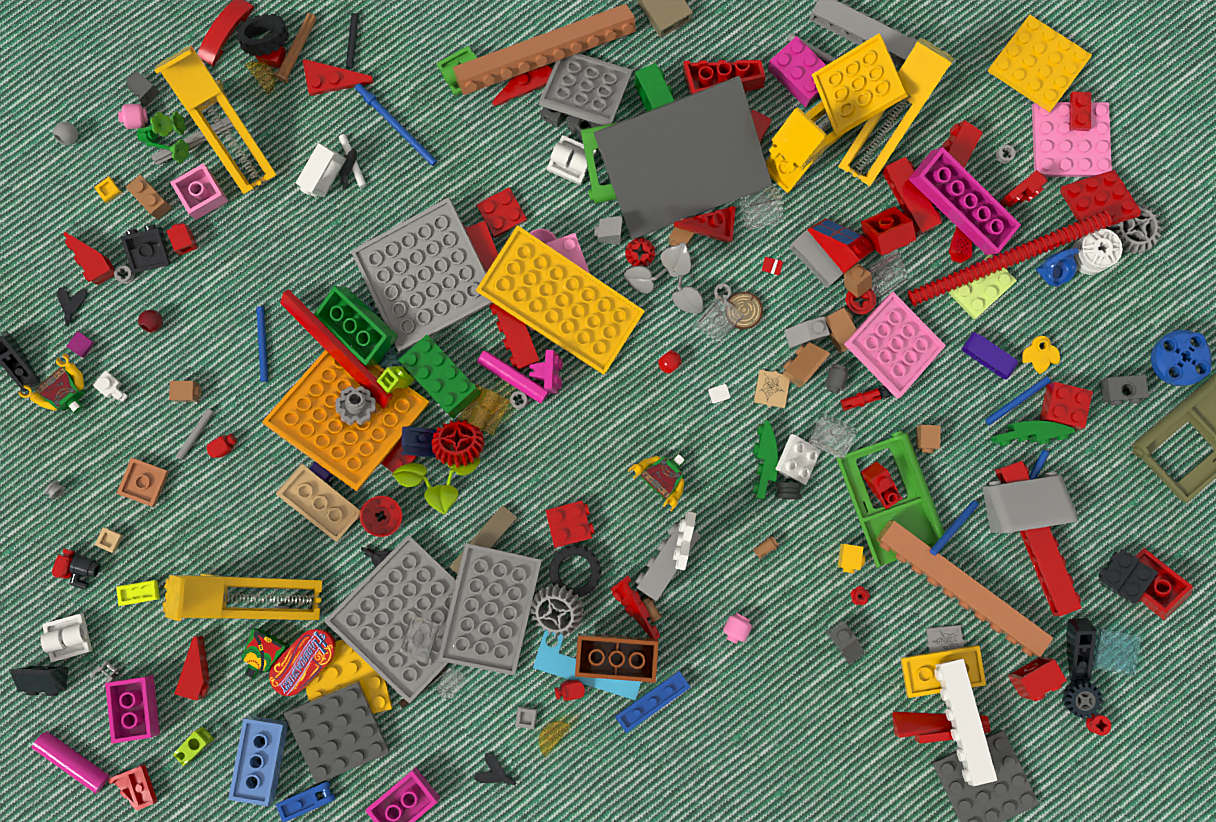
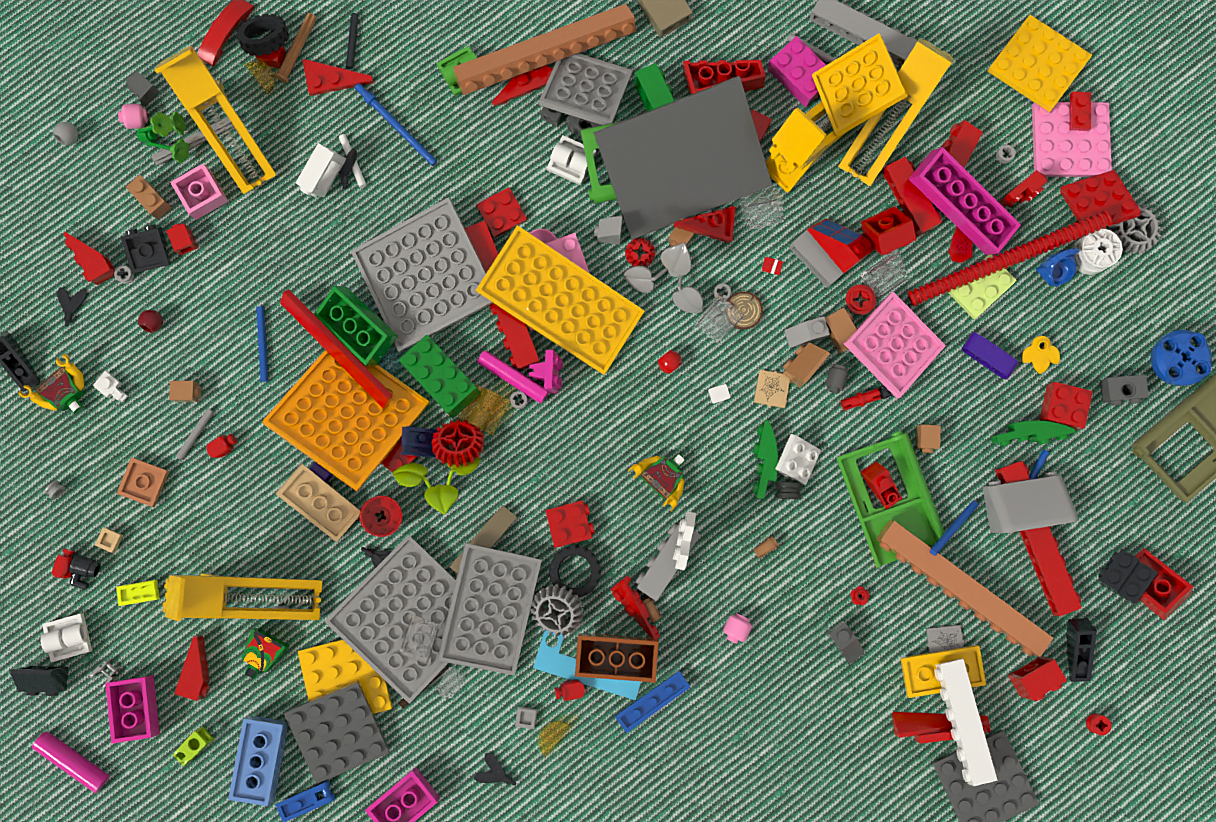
(80, 344): magenta tile -> none
(108, 189): yellow tile -> none
(135, 787): wing -> none
(302, 662): tile -> none
(355, 405): light grey plant -> none
(395, 378): lime leg -> none
(832, 435): clear slope -> none
(851, 558): yellow brick -> none
(857, 280): medium nougat brick -> none
(1018, 400): blue bar -> none
(1088, 703): black wheel -> none
(1117, 652): clear light blue plate -> none

